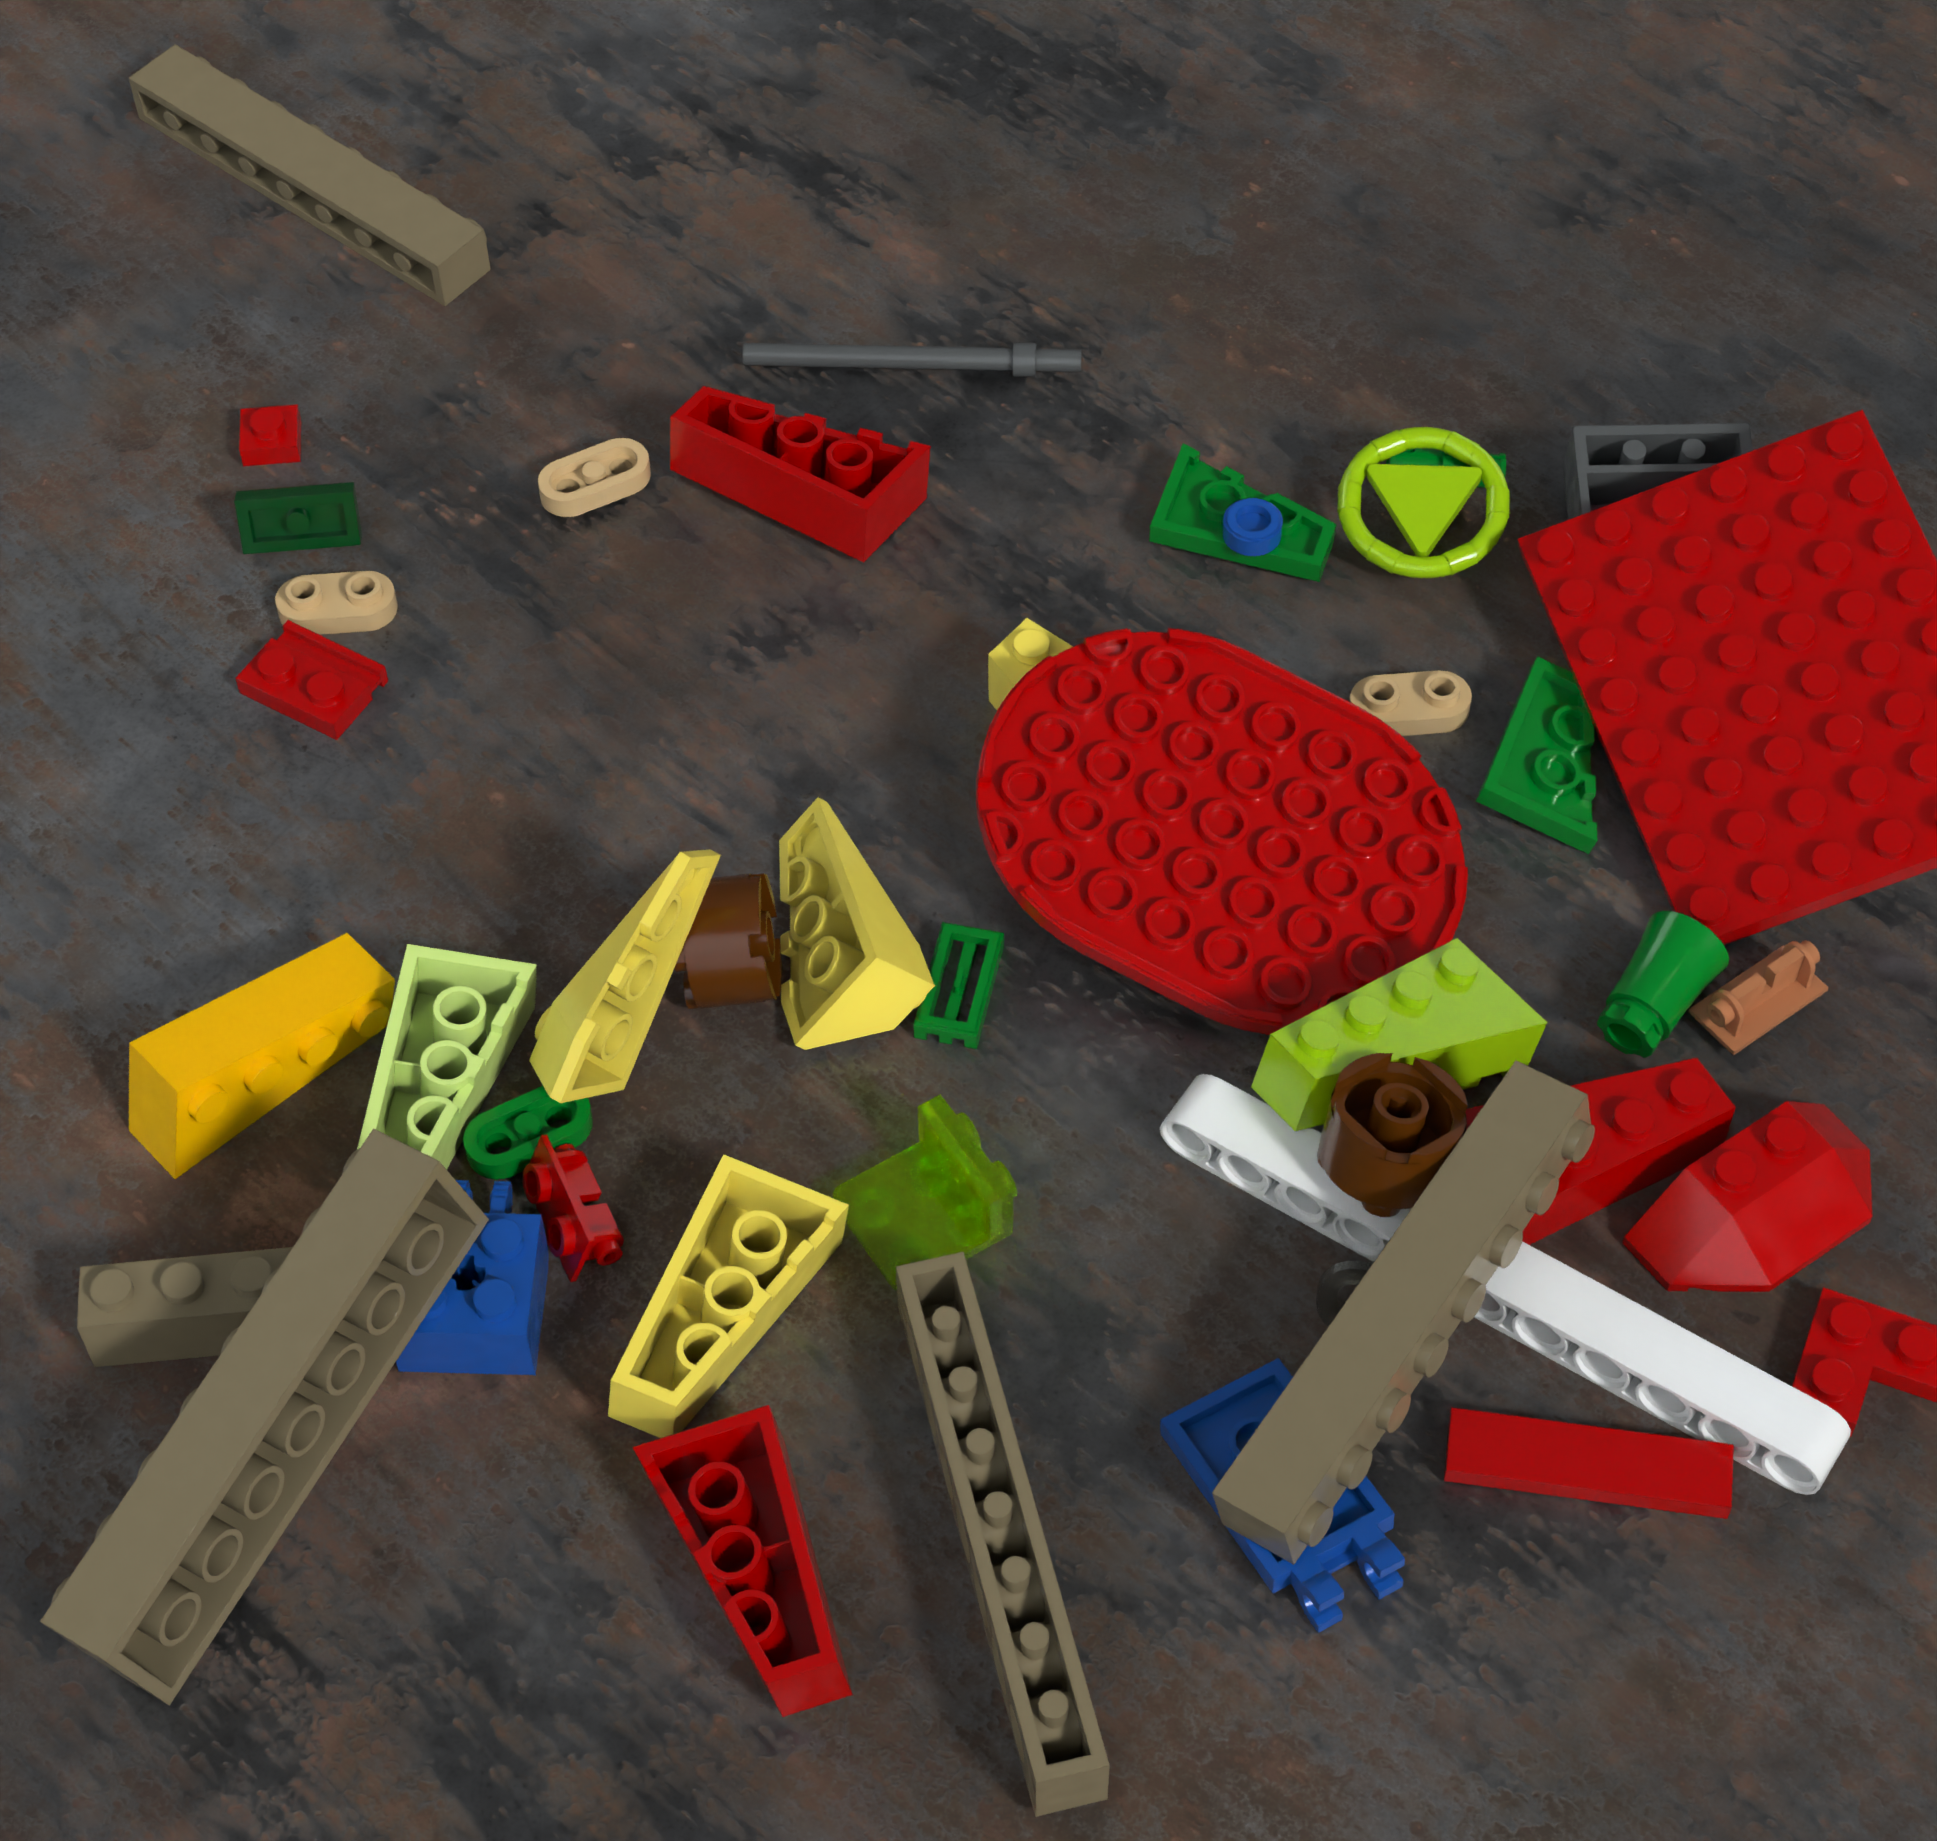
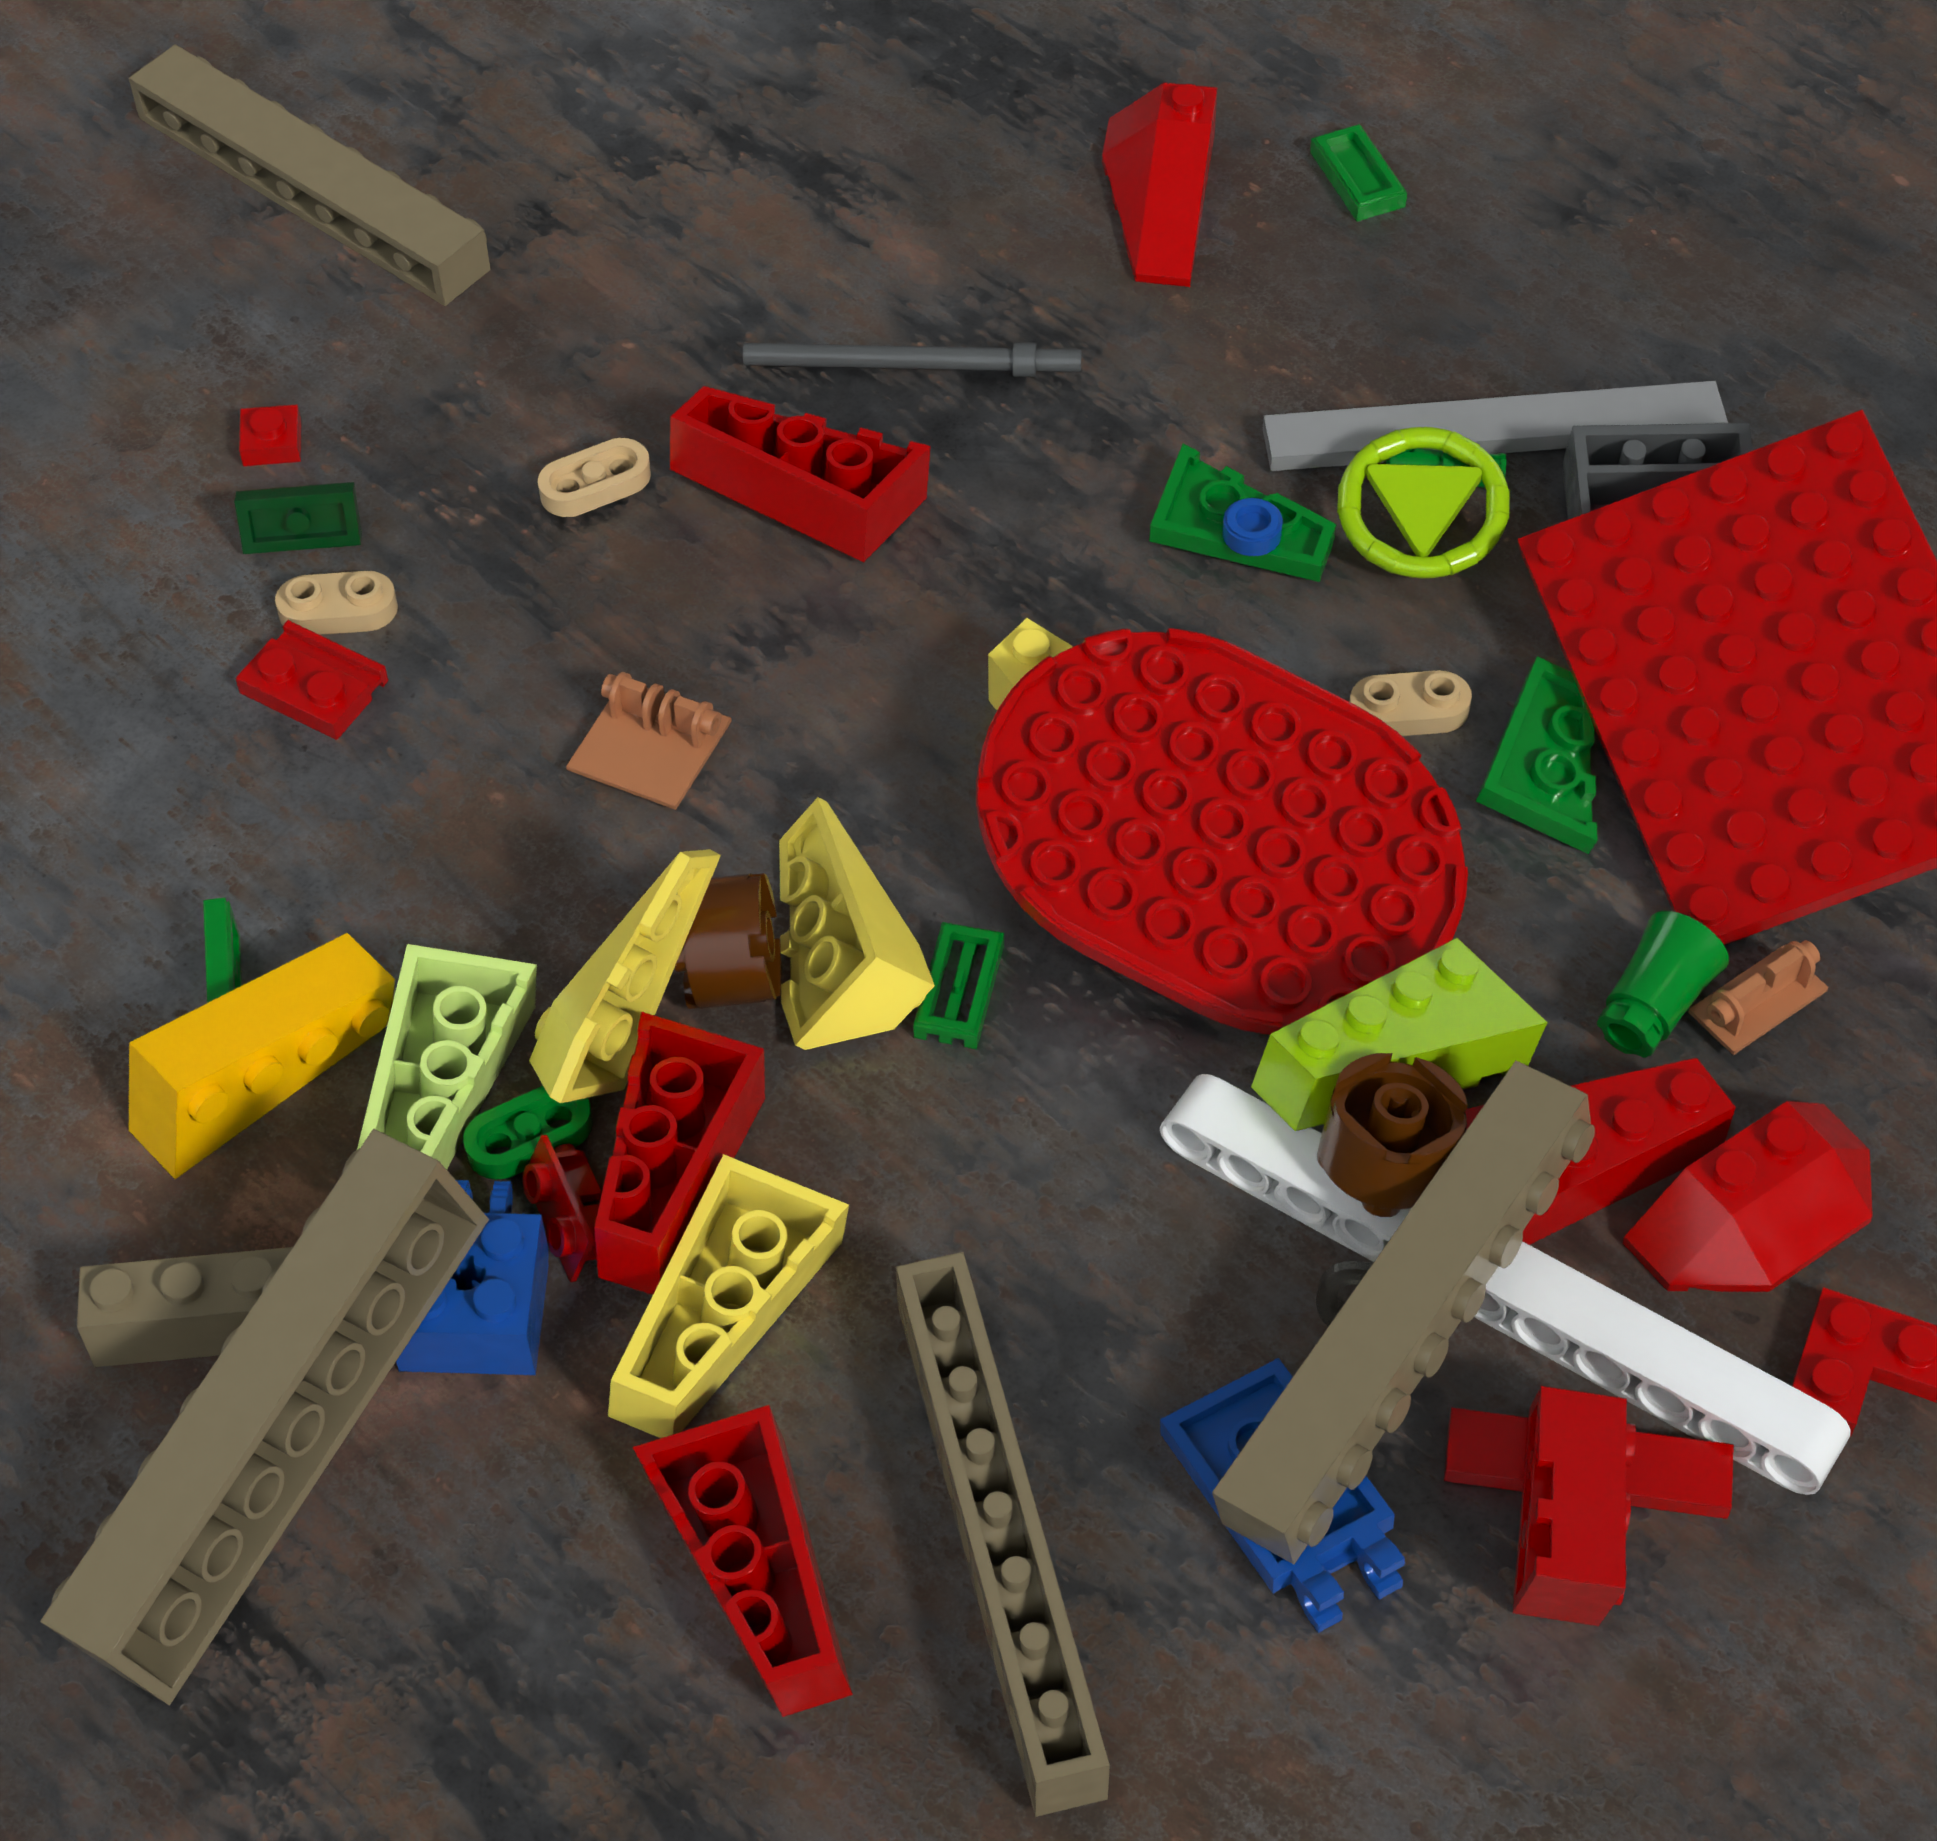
(221, 948): none -> green tile
(648, 740): none -> nougat hinge
(682, 1110): none -> red wedge
(931, 1196): clear neon green bracket -> none
(1159, 176): none -> red wedge
(1358, 172): none -> green tile
(1495, 423): none -> light grey tile
(1574, 1507): none -> red wedge

